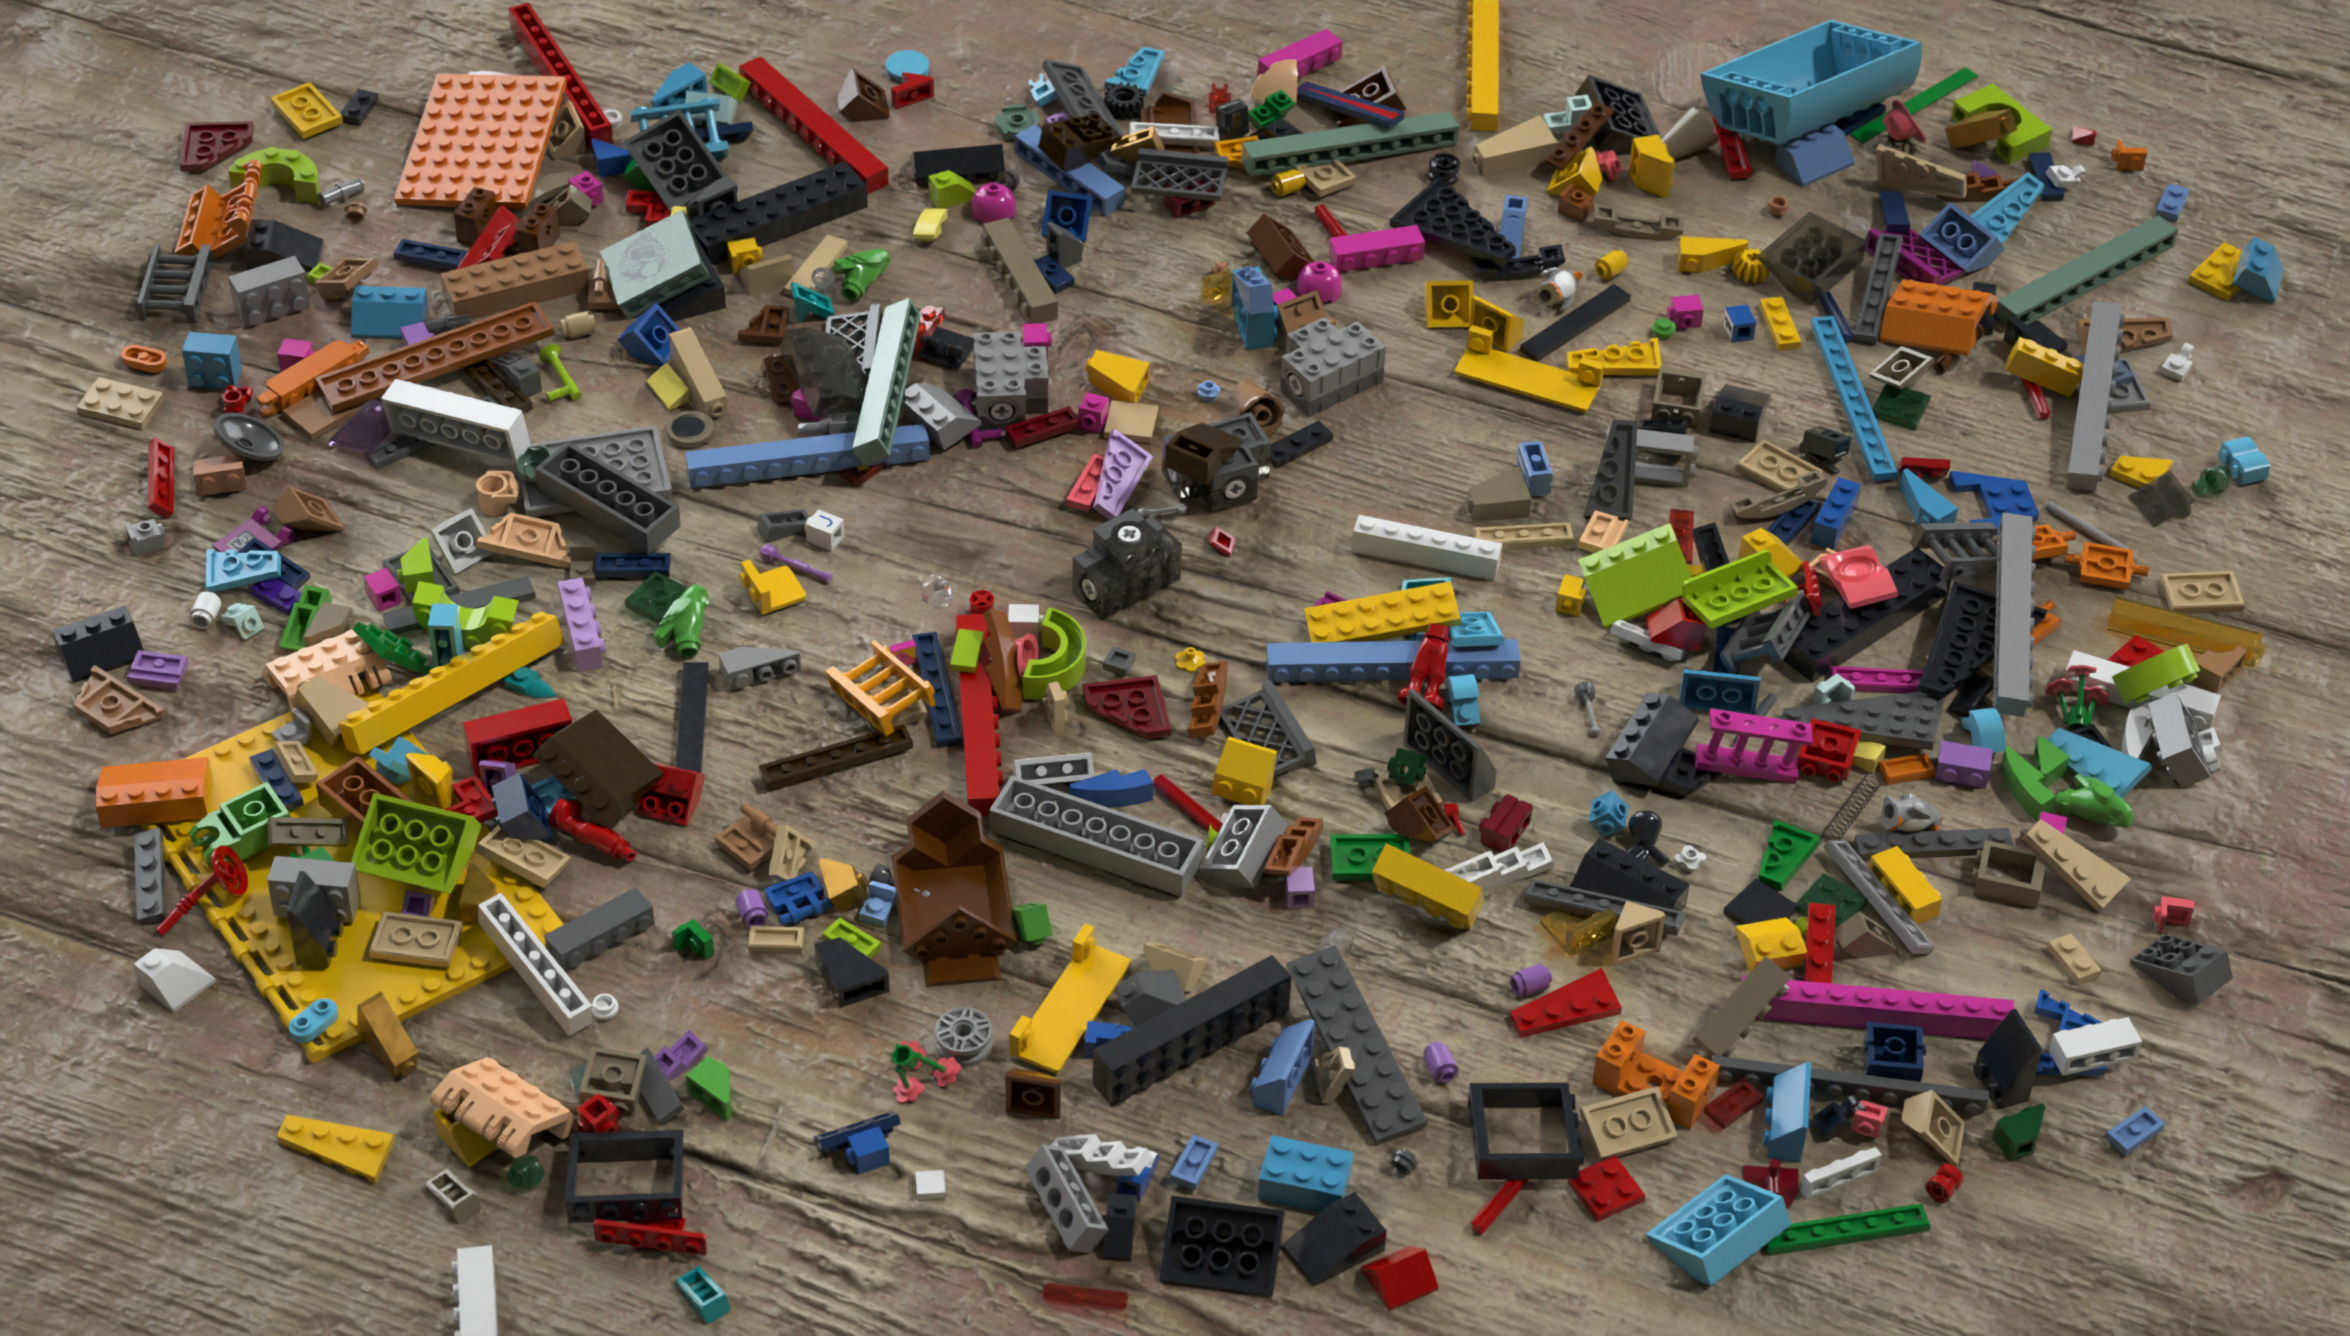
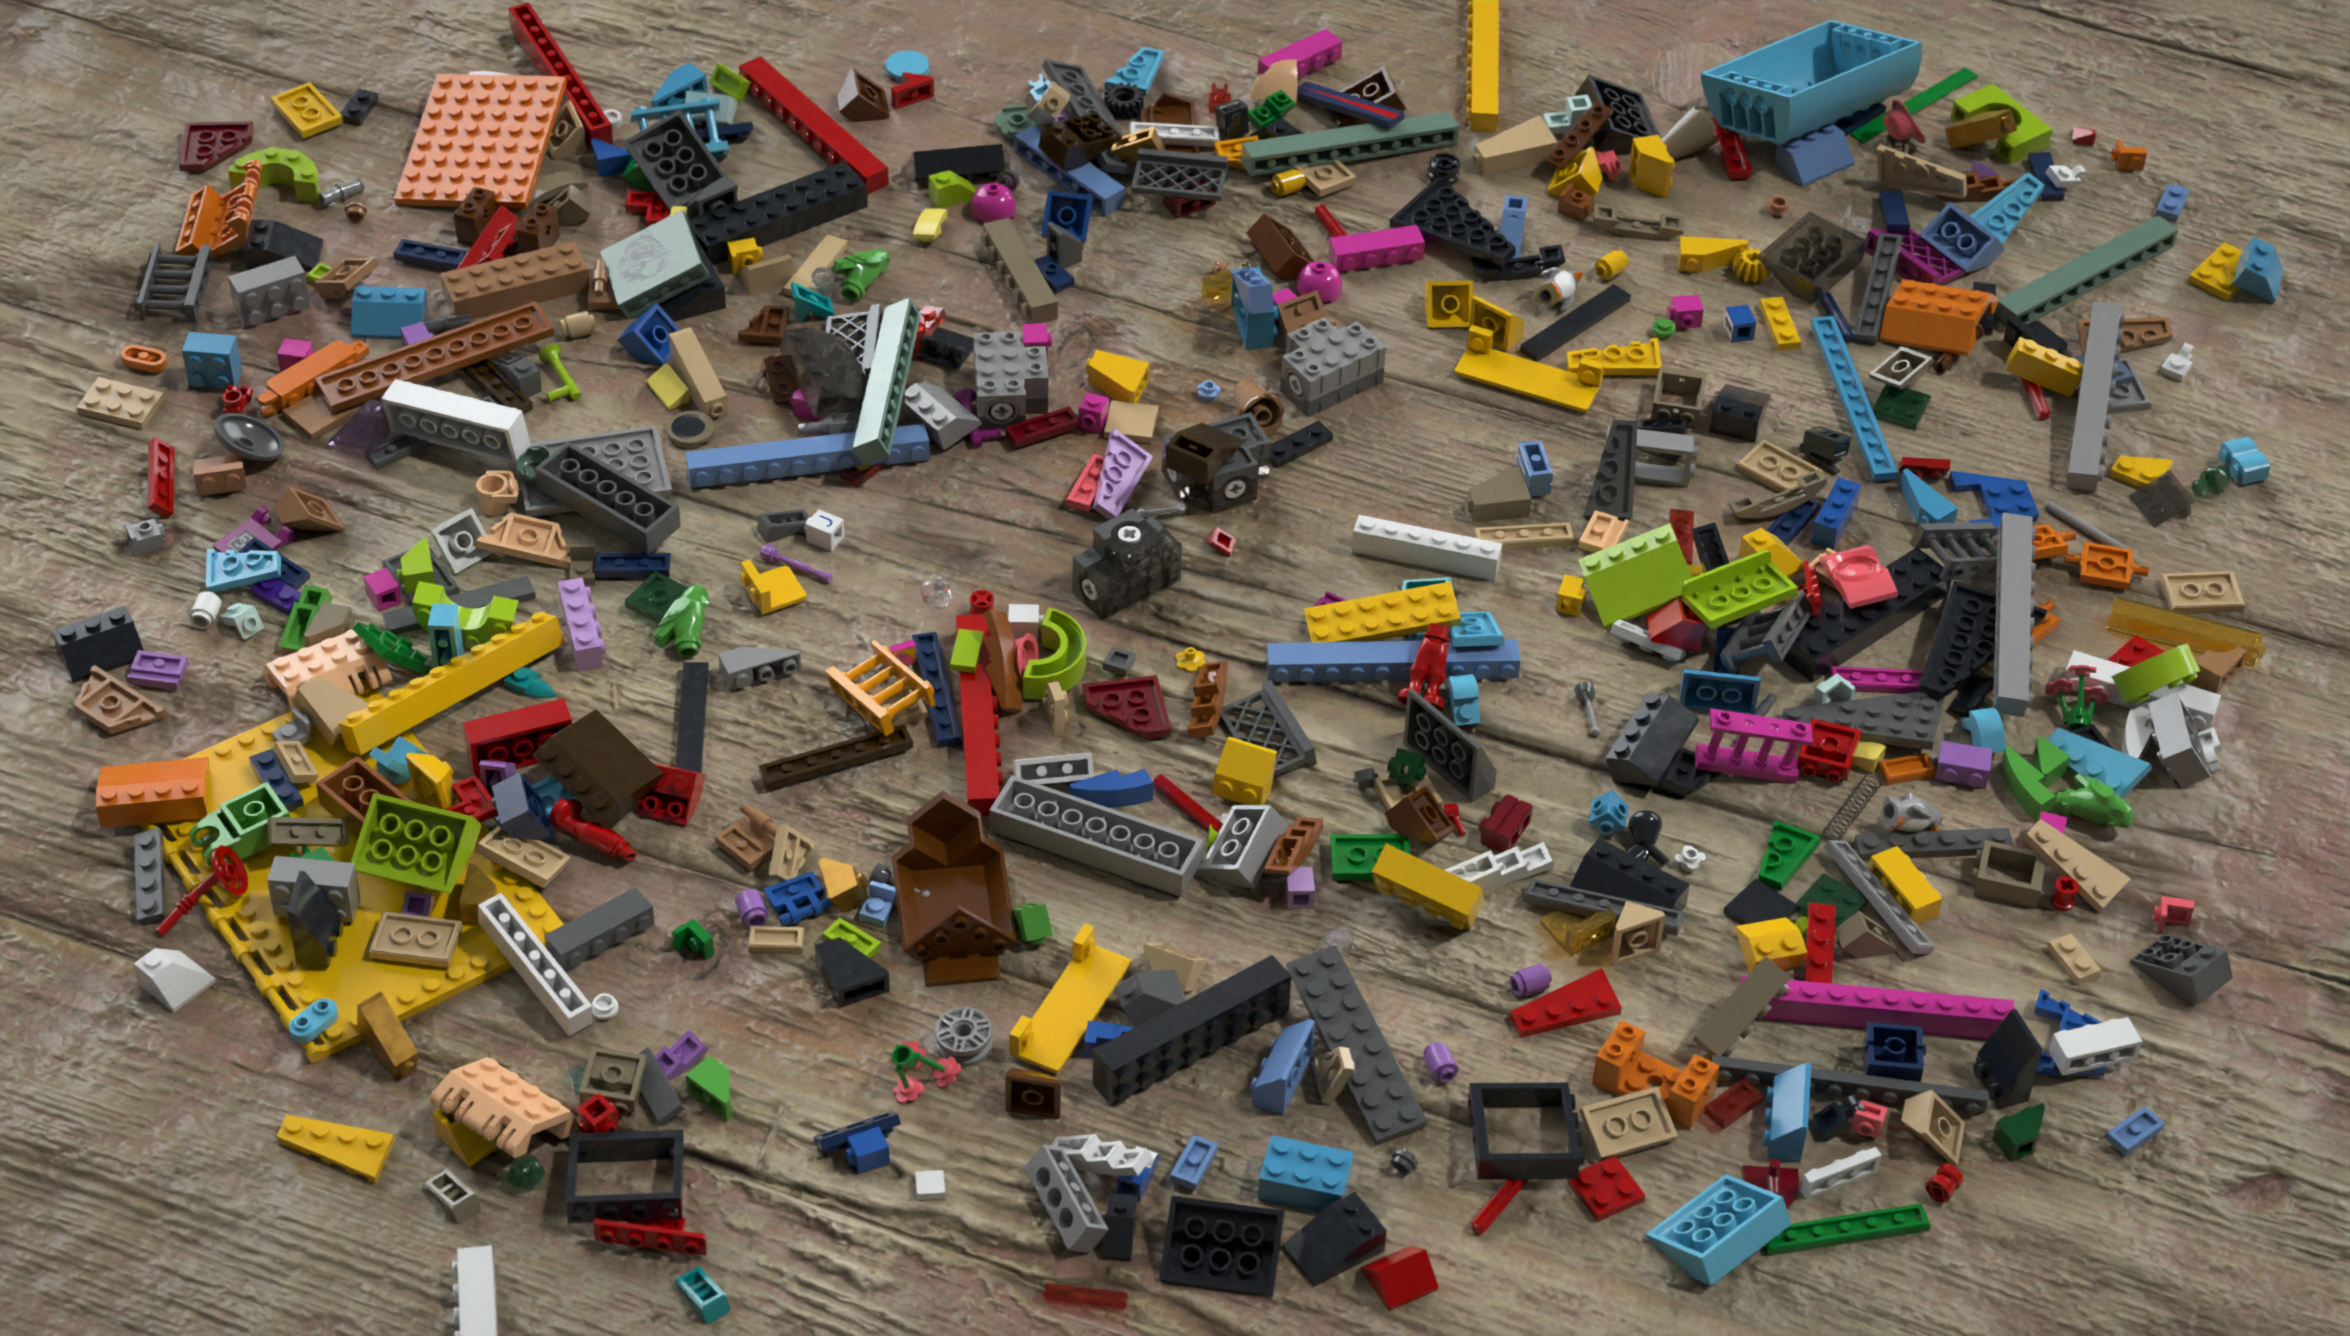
(589, 186): dark pink brick -> none
(1049, 105): none -> tan slope
(2063, 898): none -> red bush

